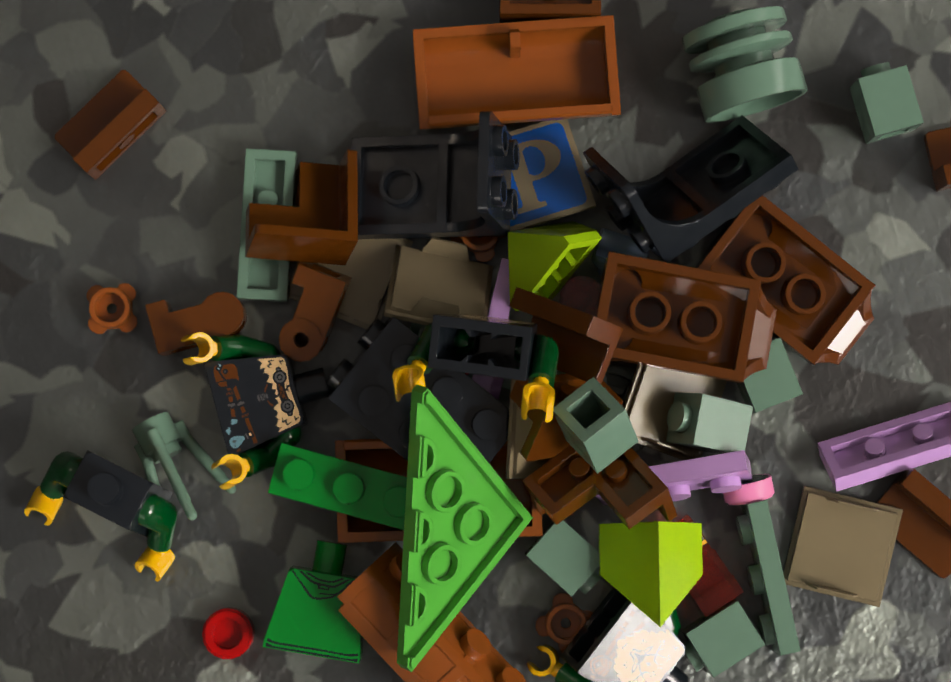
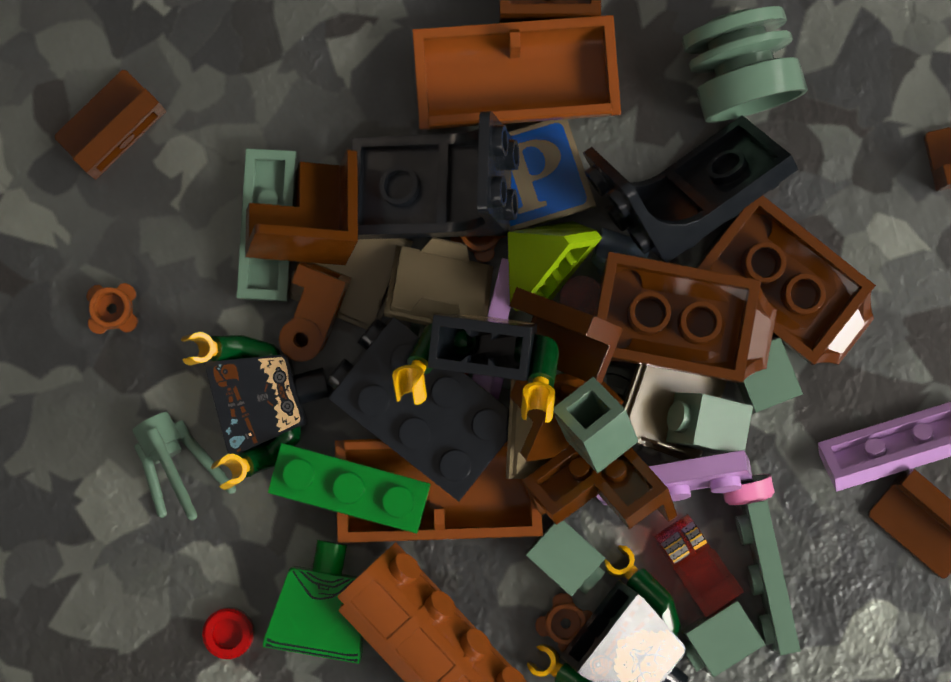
(115, 496): torso -> none
(216, 316): reddish brown leg -> none
(454, 526): bright green tile -> none
(652, 563): lime slope -> none
(842, 546): dark tan piece -> none
(885, 102): sand green brick -> none

